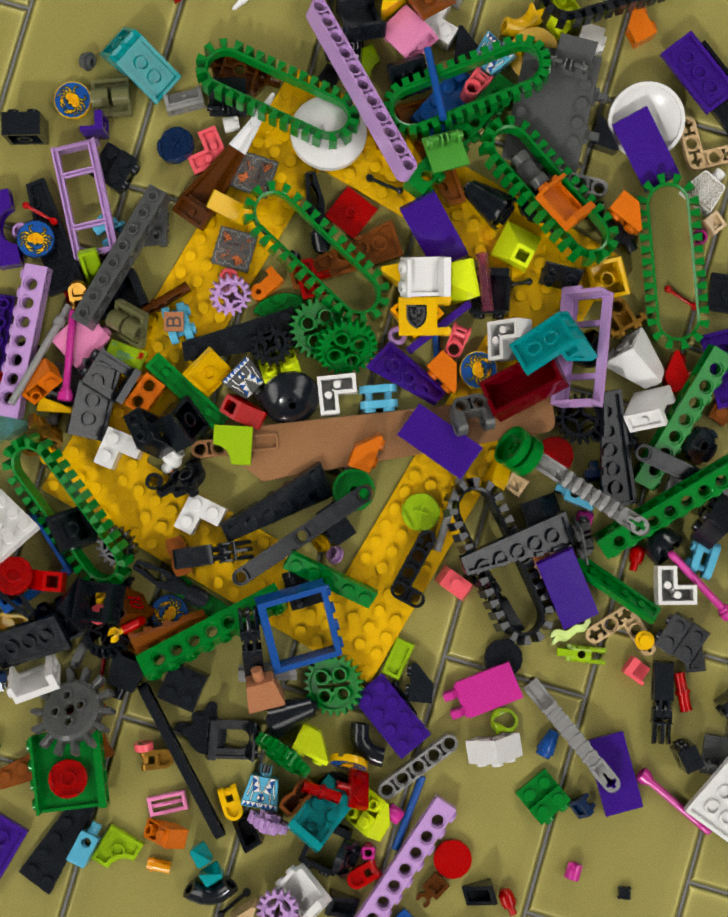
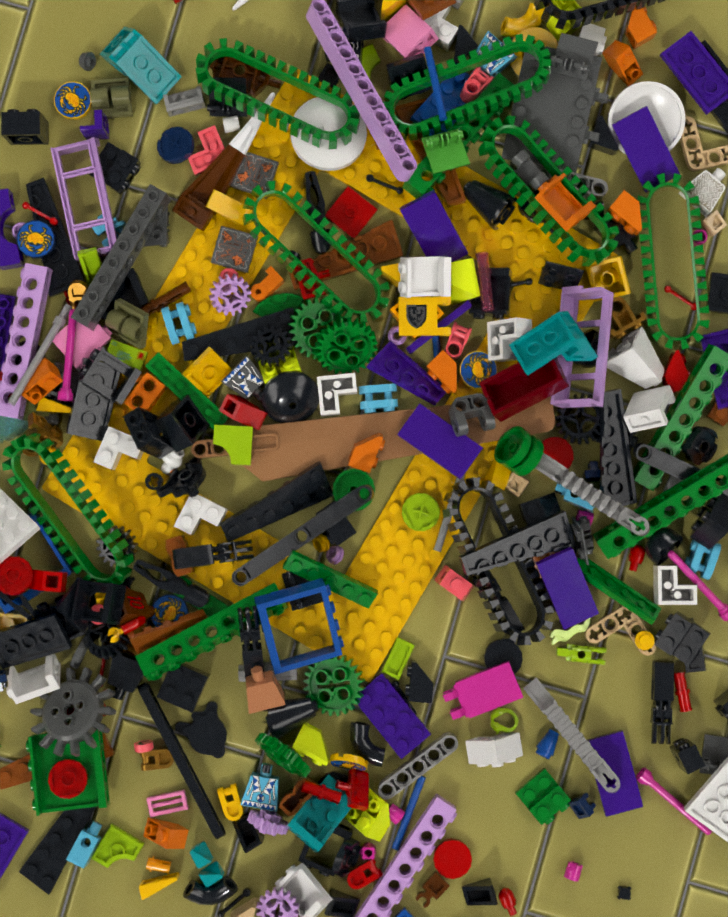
(71, 530): black plate -> none
(151, 886): none -> yellow slope
(173, 321): nougat tile -> none
(245, 753): black panel -> none
(416, 566): black beam -> none
(516, 246): neon yellow slope -> none
(622, 62): none -> orange slope
(635, 670): coral panel -> none

